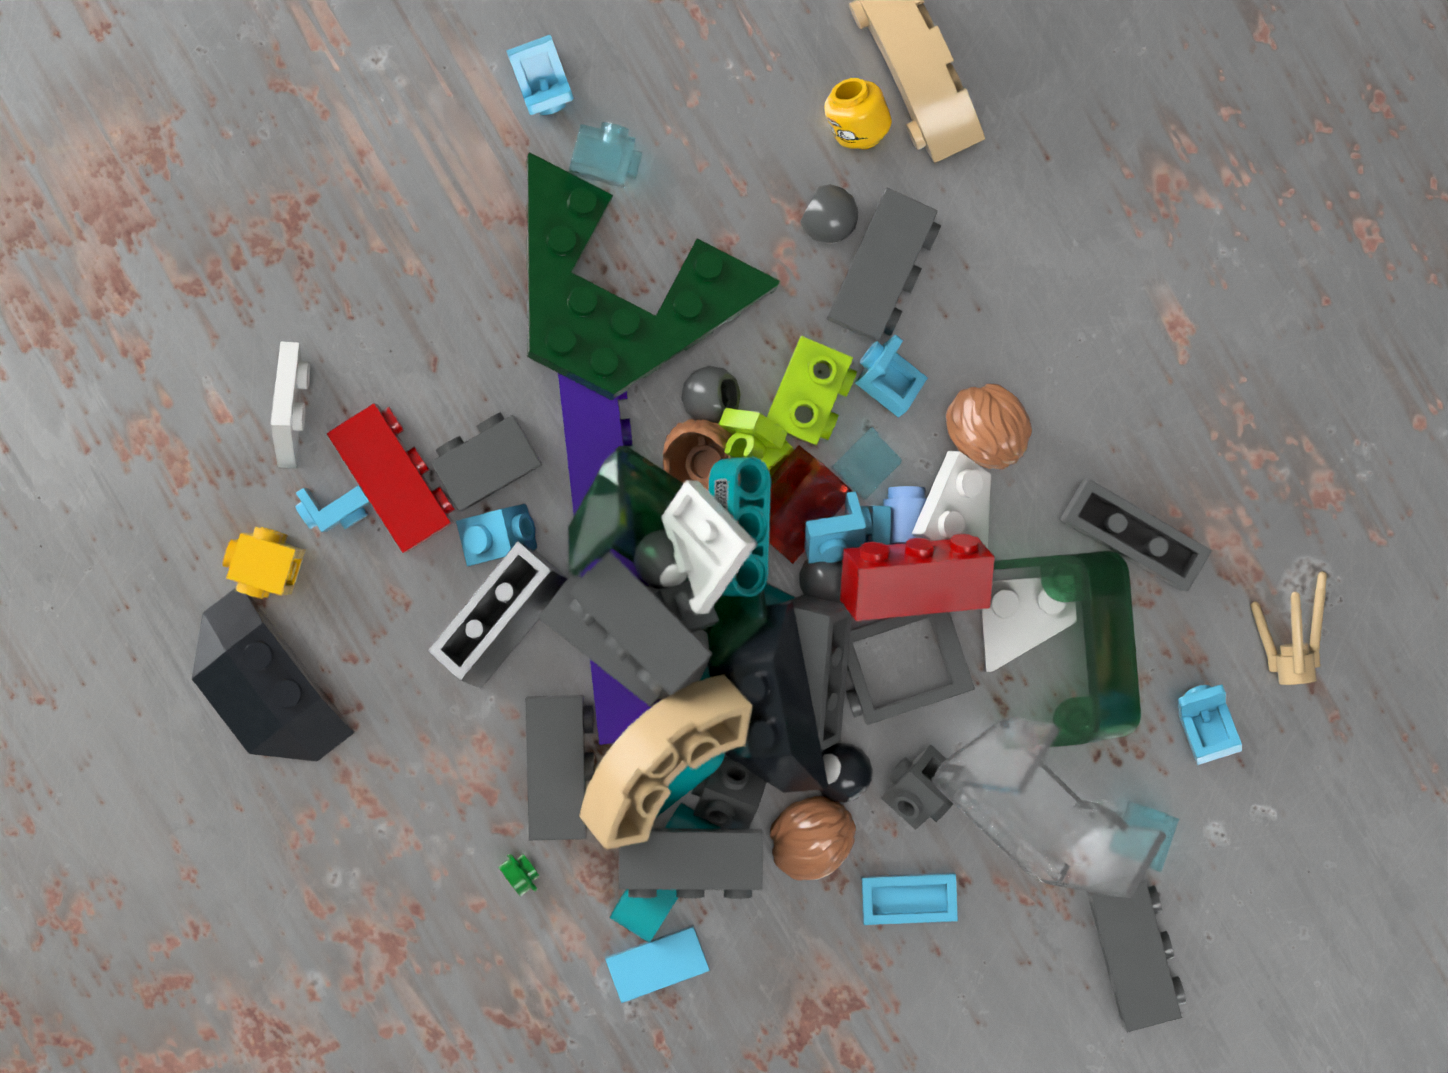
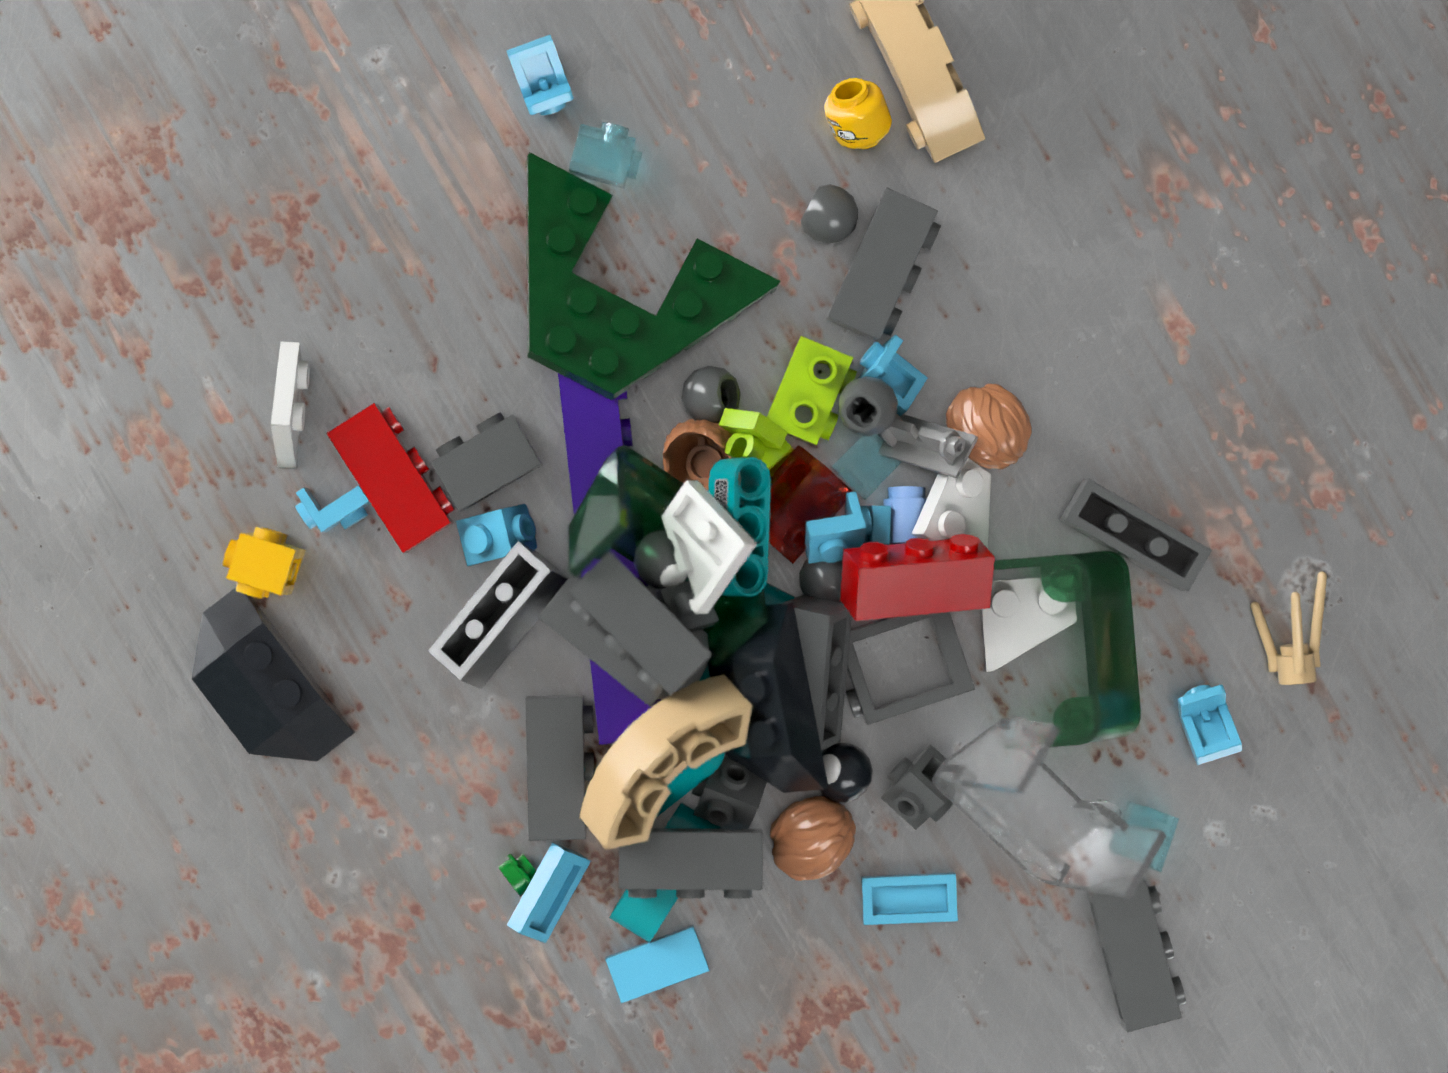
(548, 892): none -> medium azure tile
(867, 406): none -> dark grey piece
(927, 445): none -> light grey hinge

